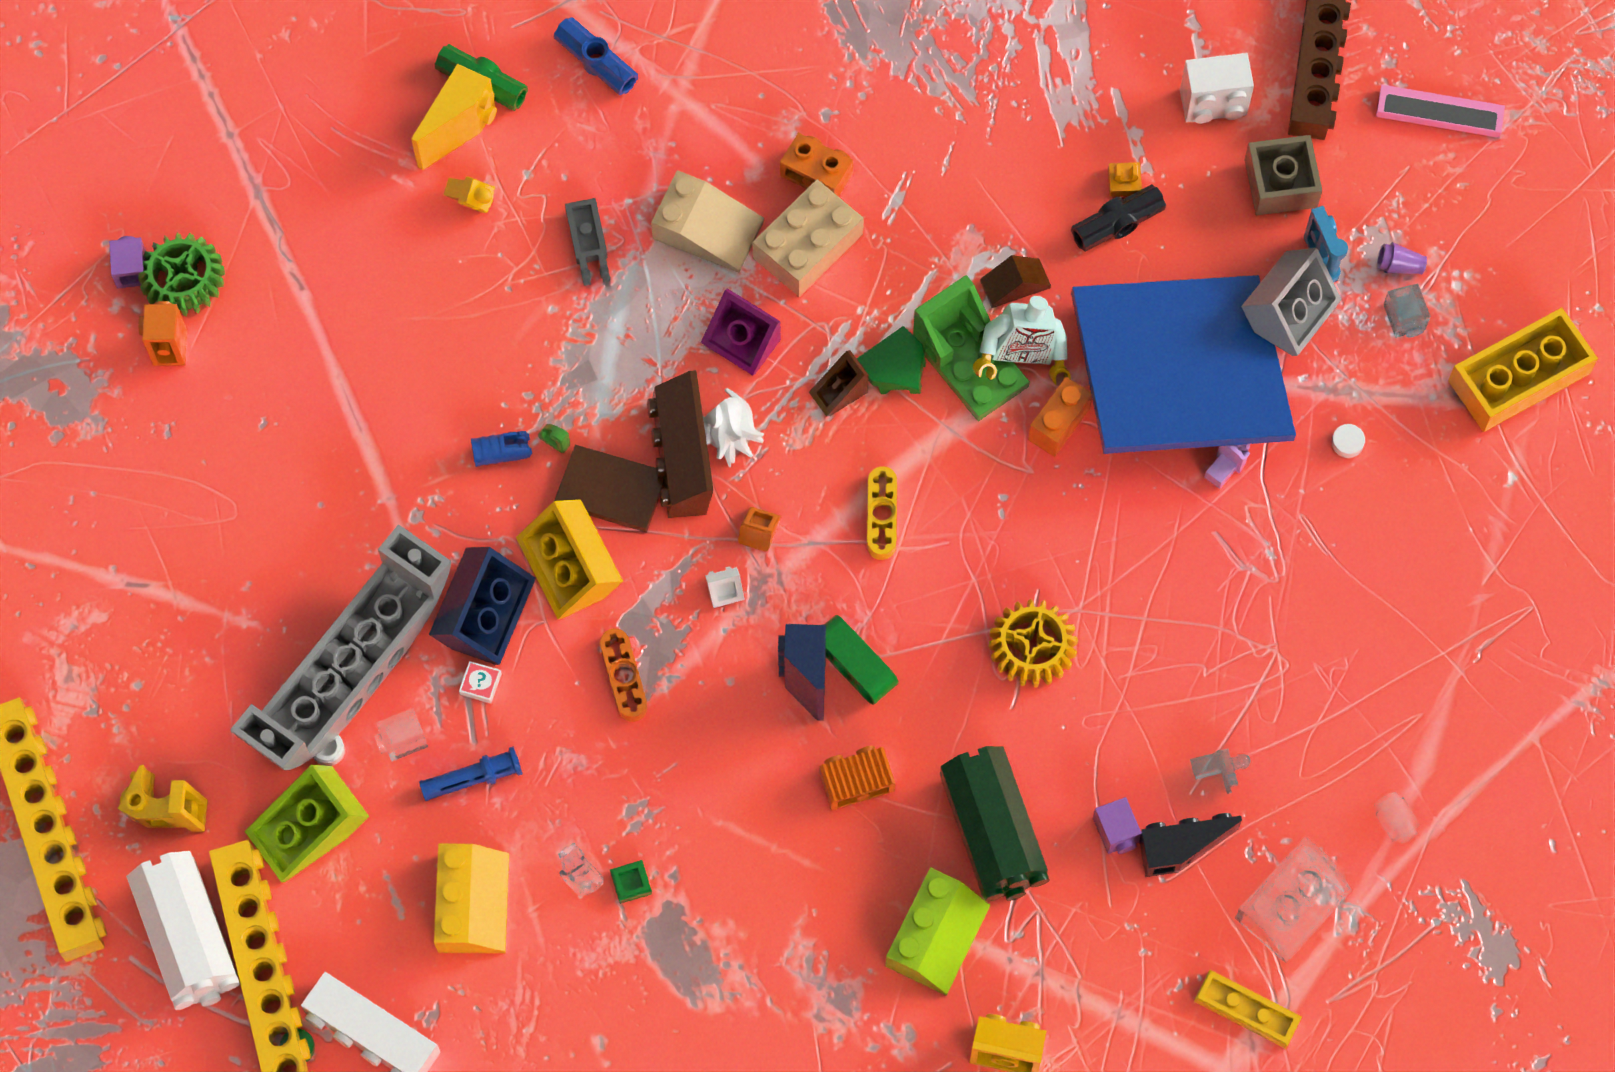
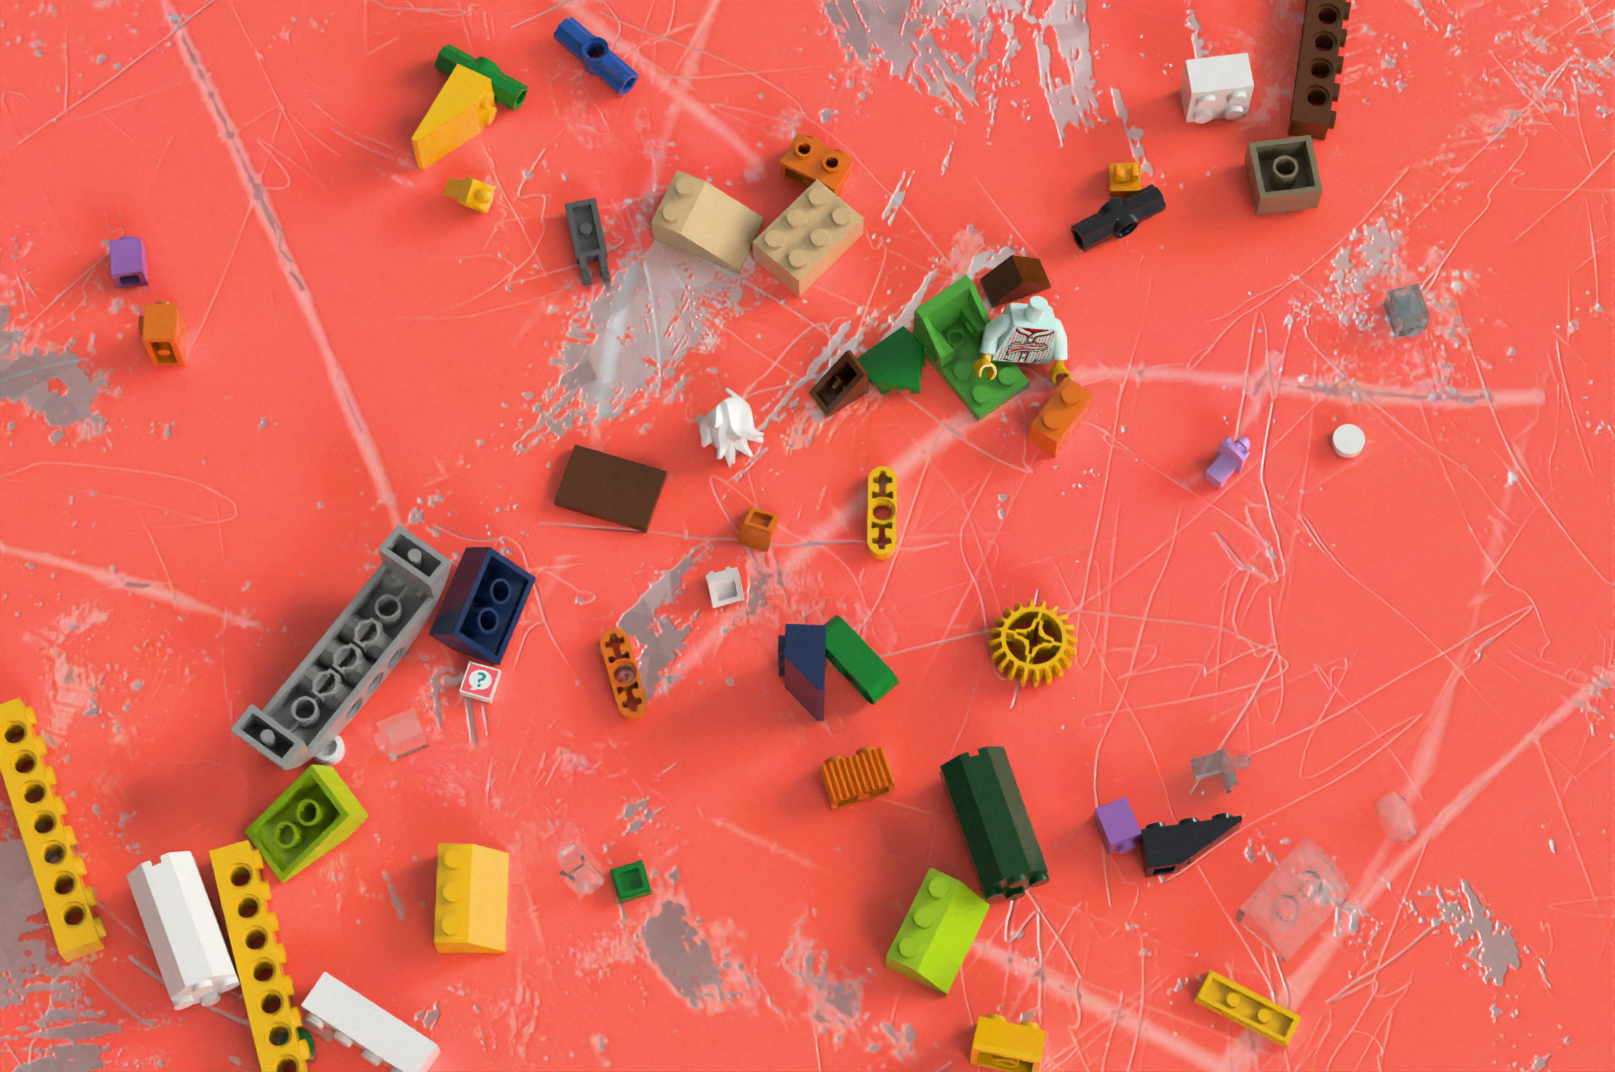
(177, 810): yellow tile -> none
(181, 259): bright green gear -> none
(487, 770): blue pin -> none
(501, 448): blue hinge -> none
(555, 437): bright green tile -> none
(569, 557): yellow slope -> none
(681, 446): reddish brown slope -> none
(742, 332): magenta slope -> none
(1179, 366): blue tile -> none
(1292, 300): light grey slope -> none
(1321, 234): dark azure plate -> none
(1398, 259): medium lavender cone -> none
(1440, 111): tile -> none
(1522, 369): yellow brick -> none

